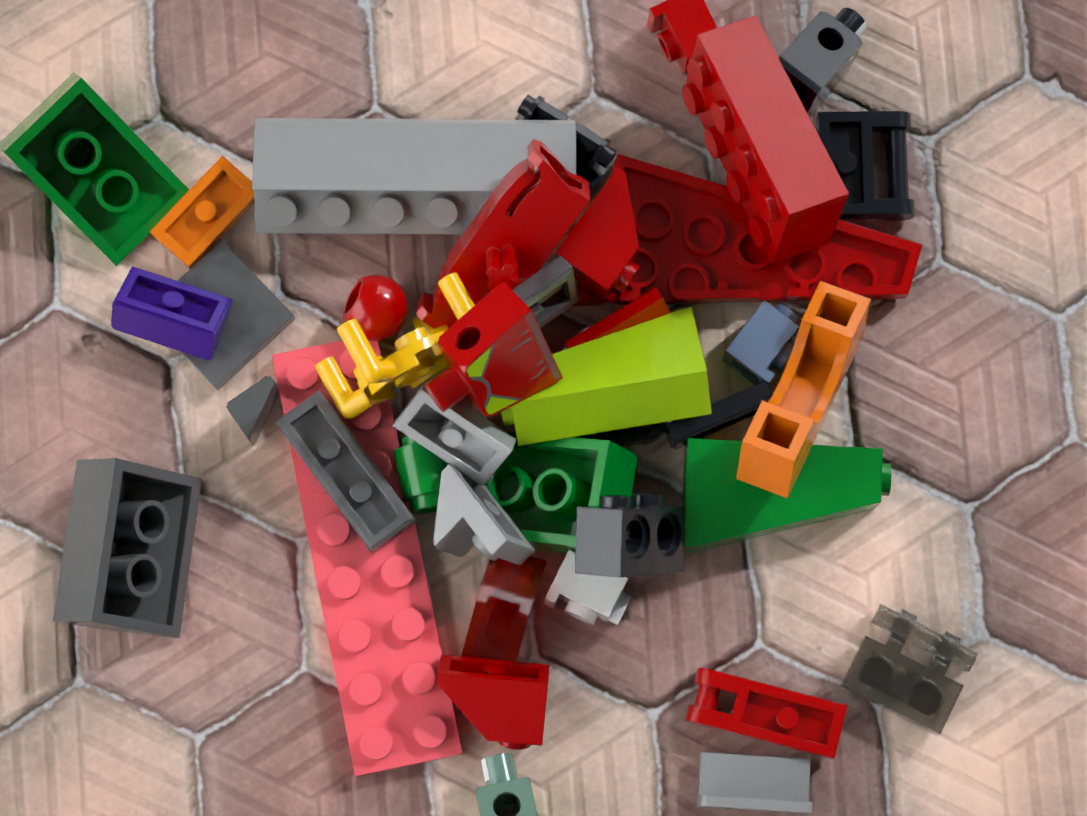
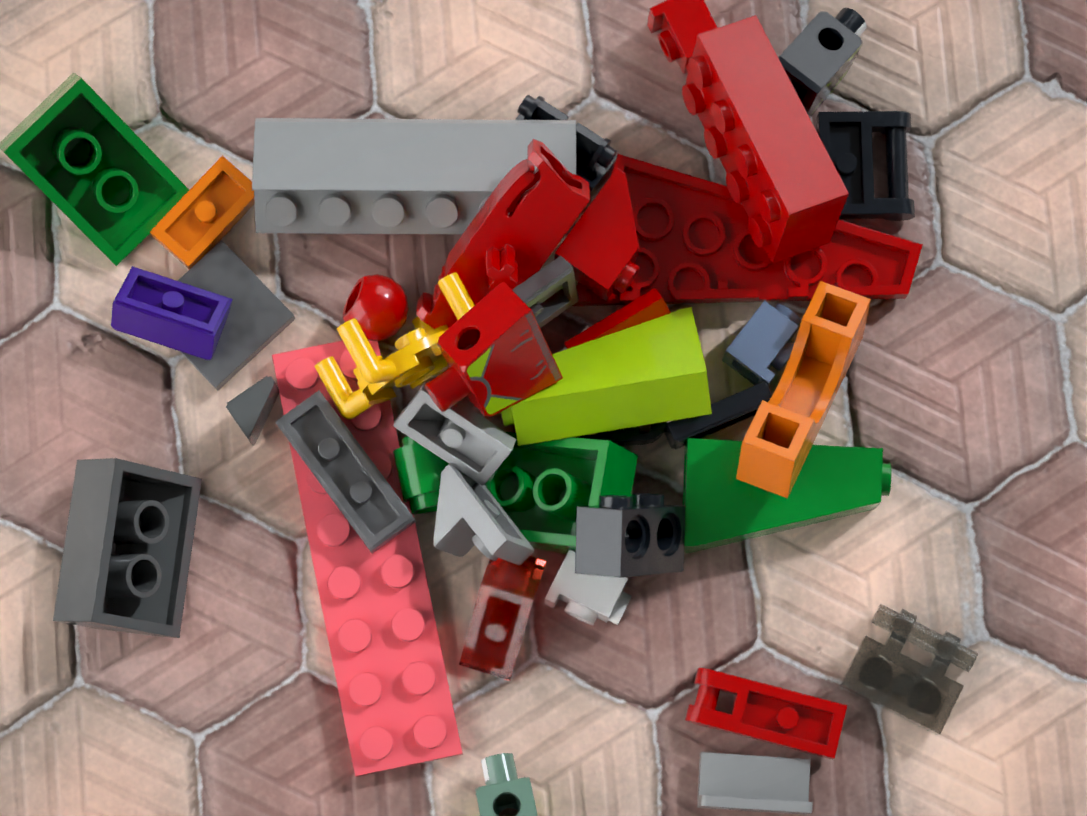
(498, 697): red slope -> none

